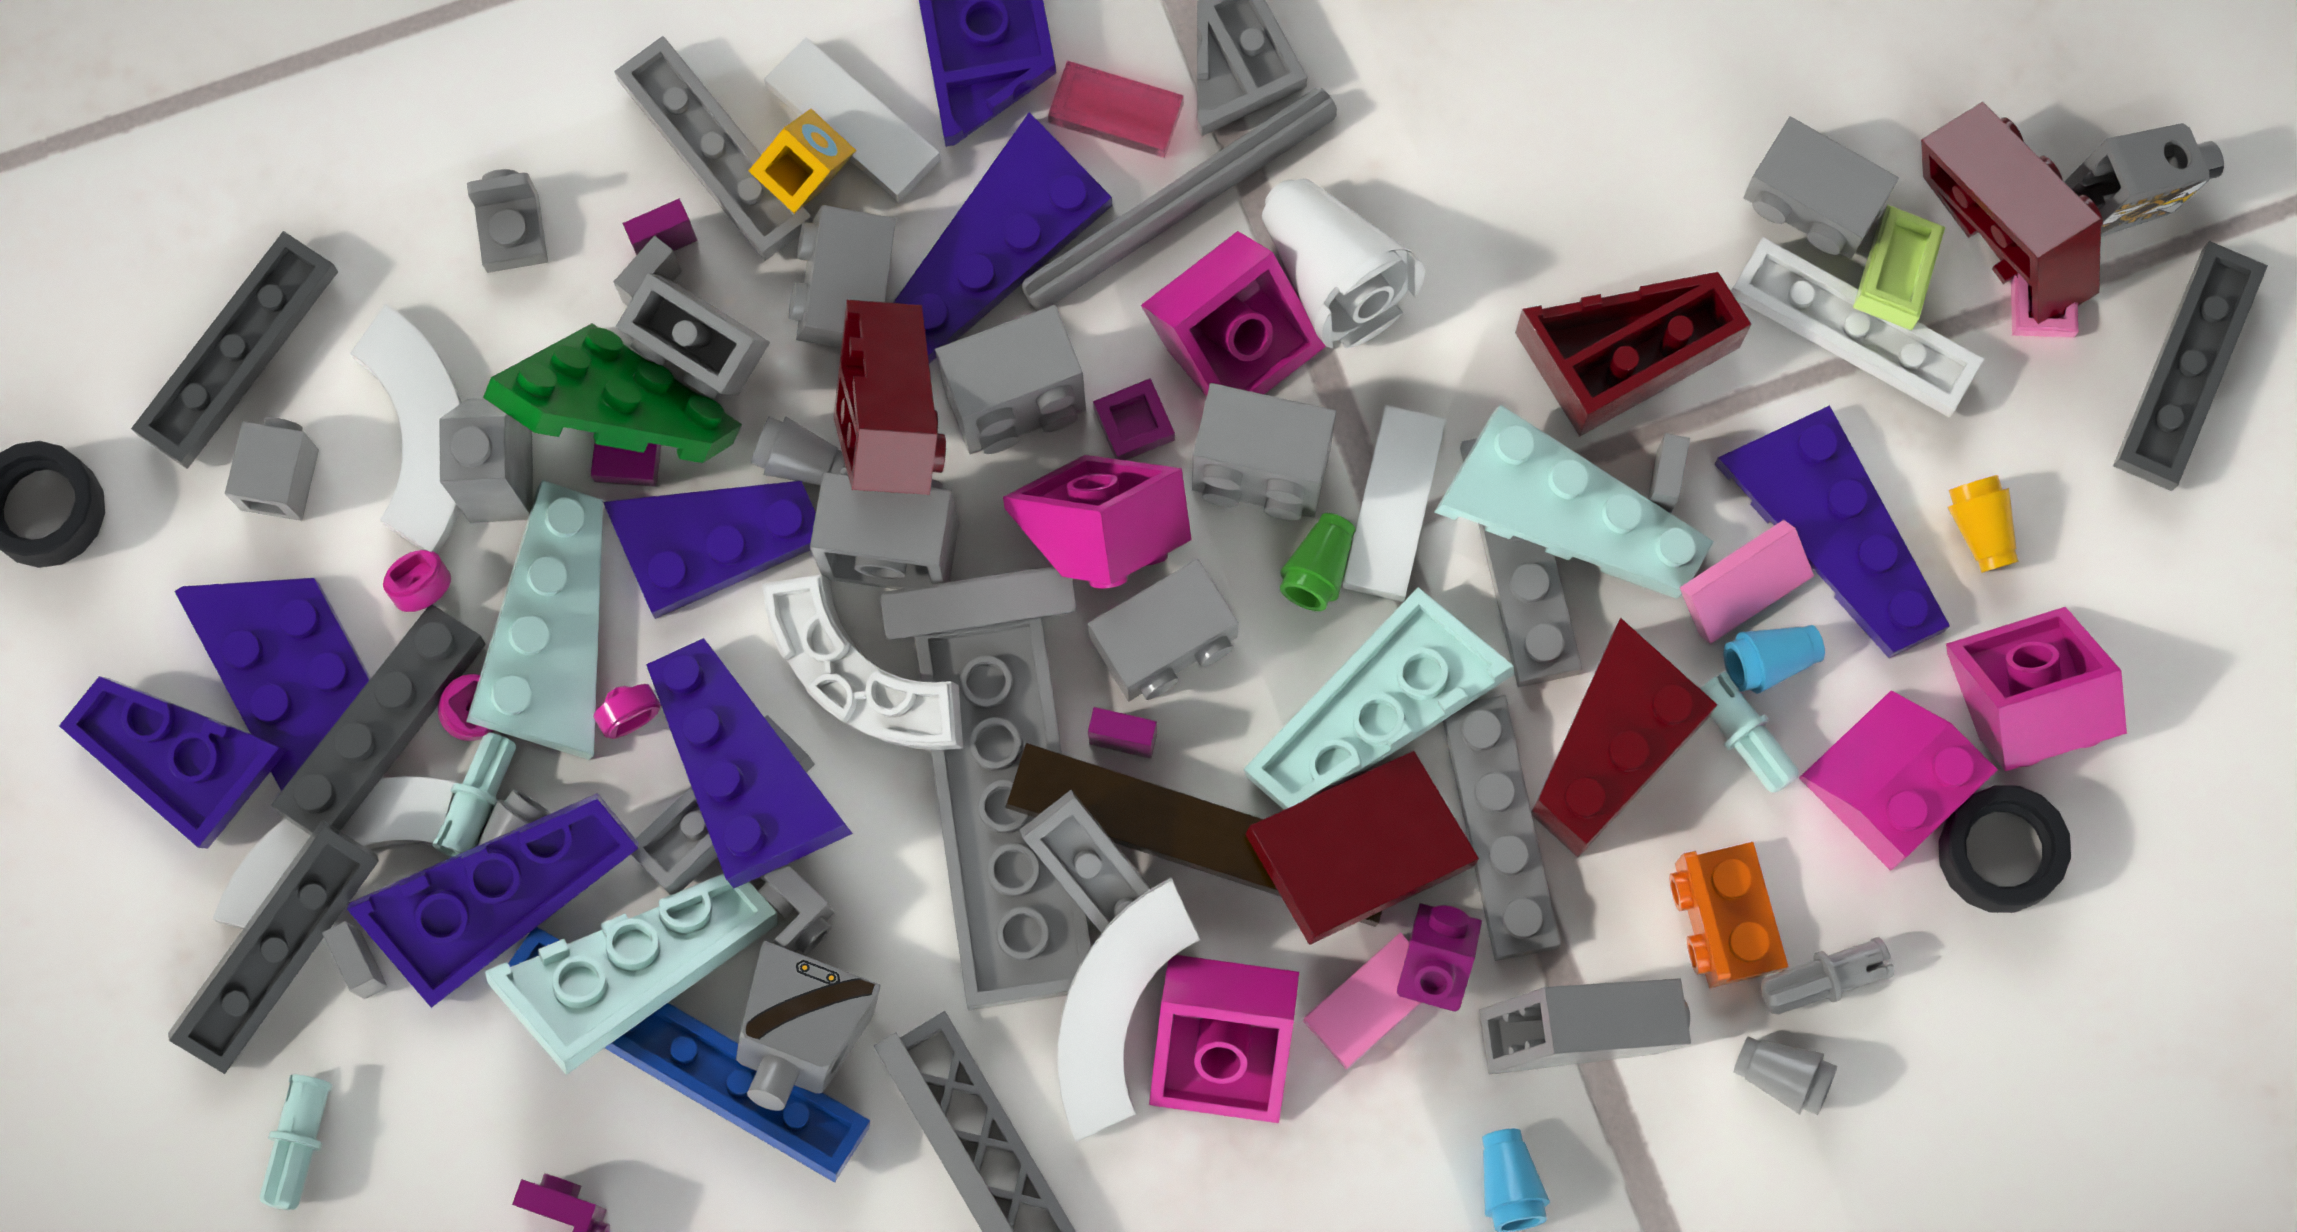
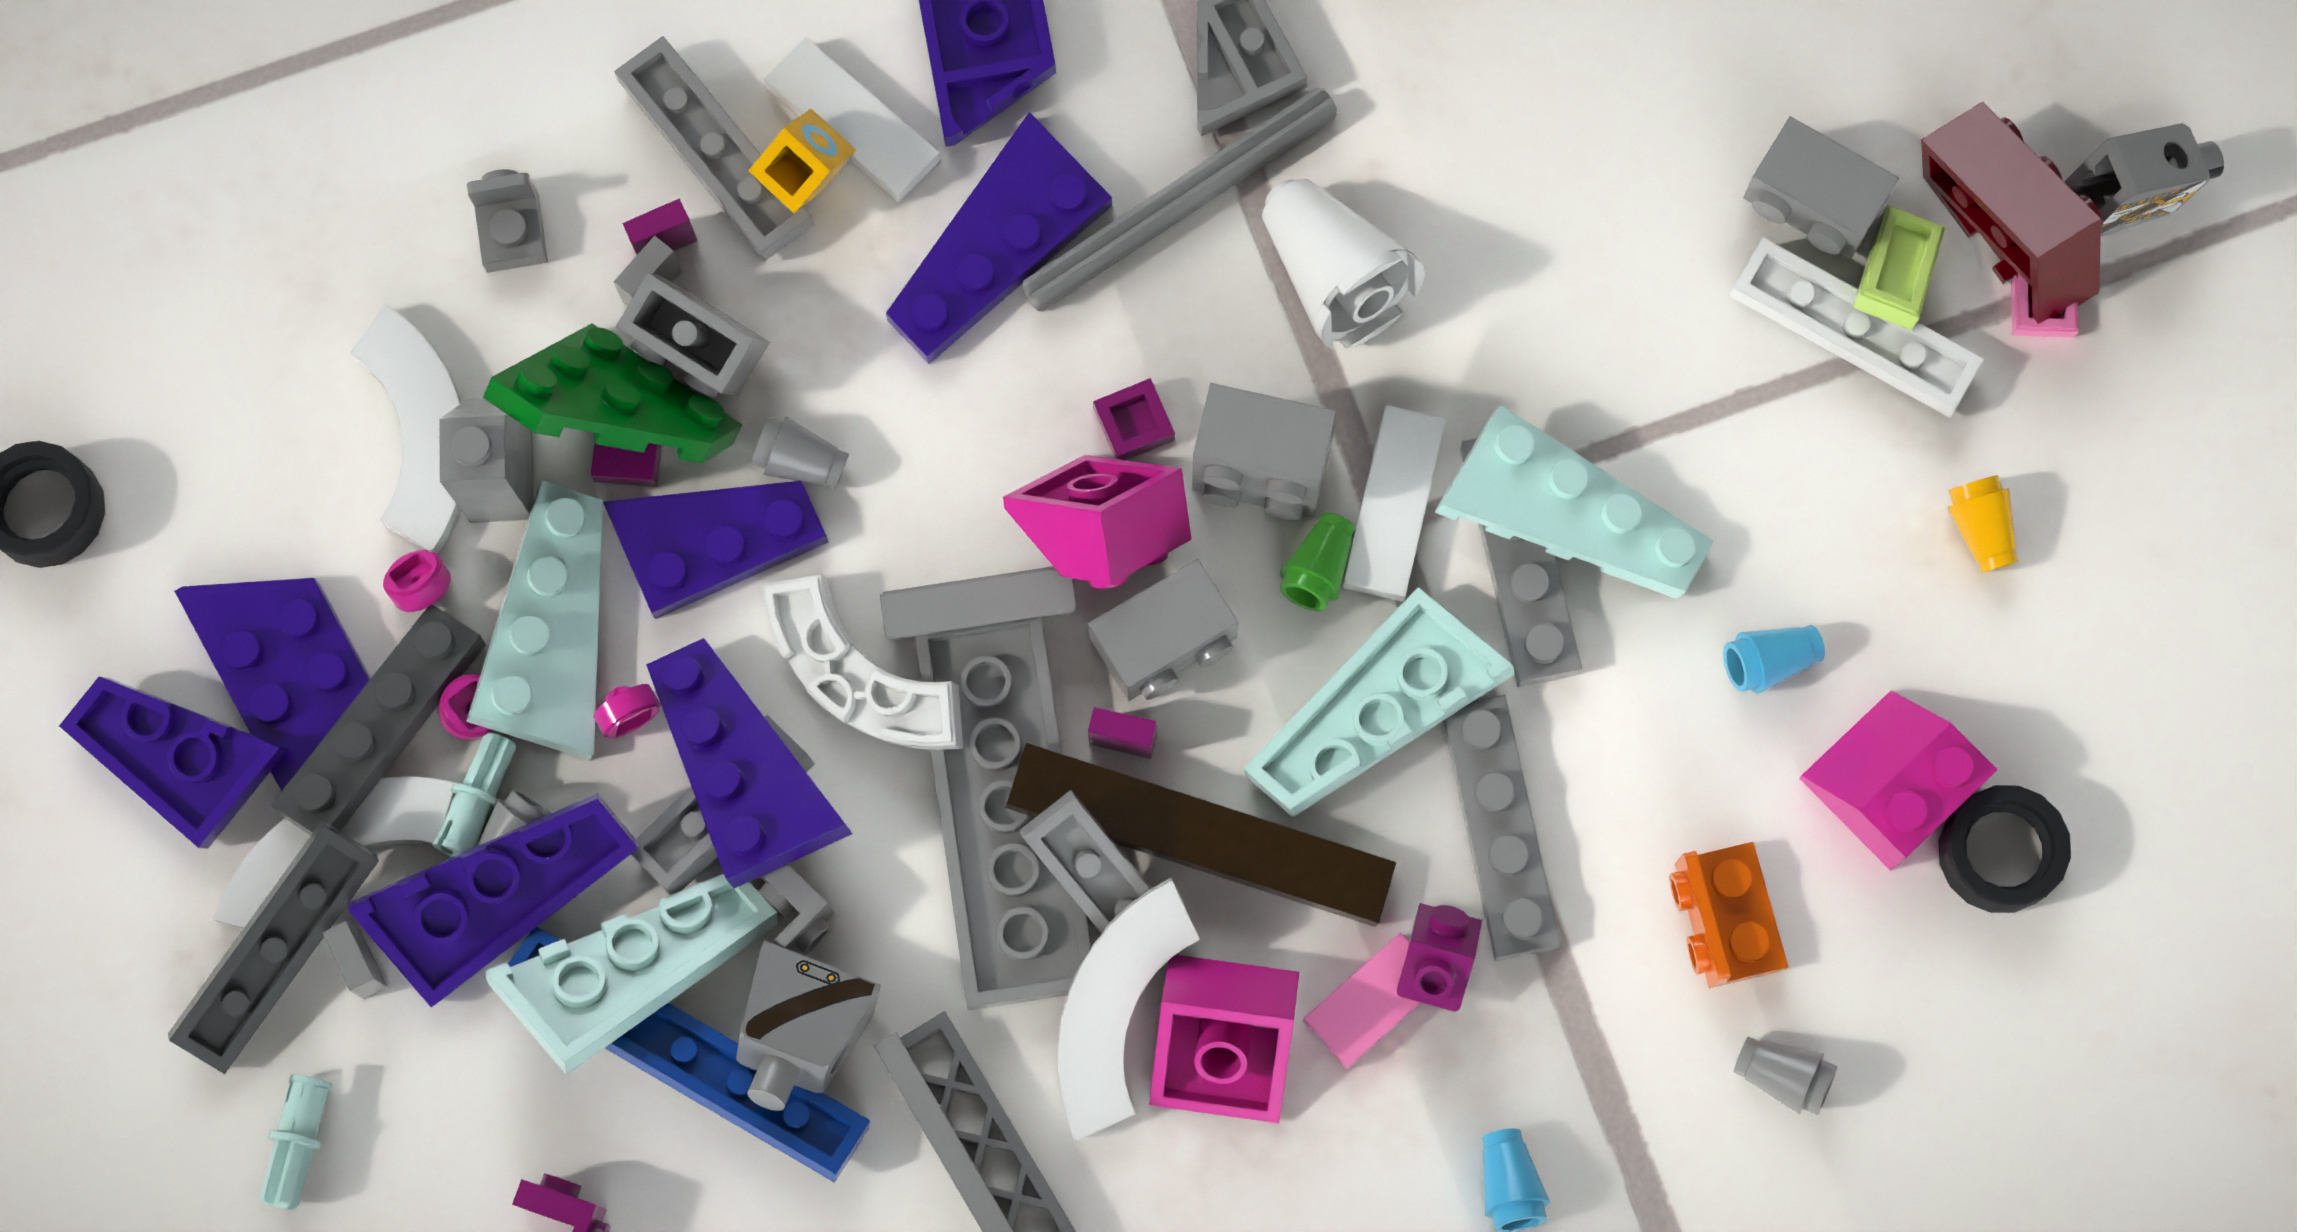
(235, 350): dark grey plate -> none
(272, 469): light grey brick -> none
(845, 260): light grey brick -> none
(884, 535): light grey brick -> none
(887, 400): dark red wedge -> none
(1012, 381): light grey brick -> none
(1116, 109): clear pink tile -> none
(1234, 319): dark pink slope -> none
(1361, 847): dark red tile -> none
(1585, 1024): light grey slope -> none
(1620, 738): dark red wedge -> none
(1630, 345): dark red wedge -> none
(1668, 471): light grey tile -> none
(1747, 581): bright pink tile -> none
(1748, 734): light aqua axle -> none
(1821, 489): dark purple wing -> none
(1827, 976): light grey axle -> none
(2039, 688): dark pink slope -> none
(2190, 366): dark grey plate -> none

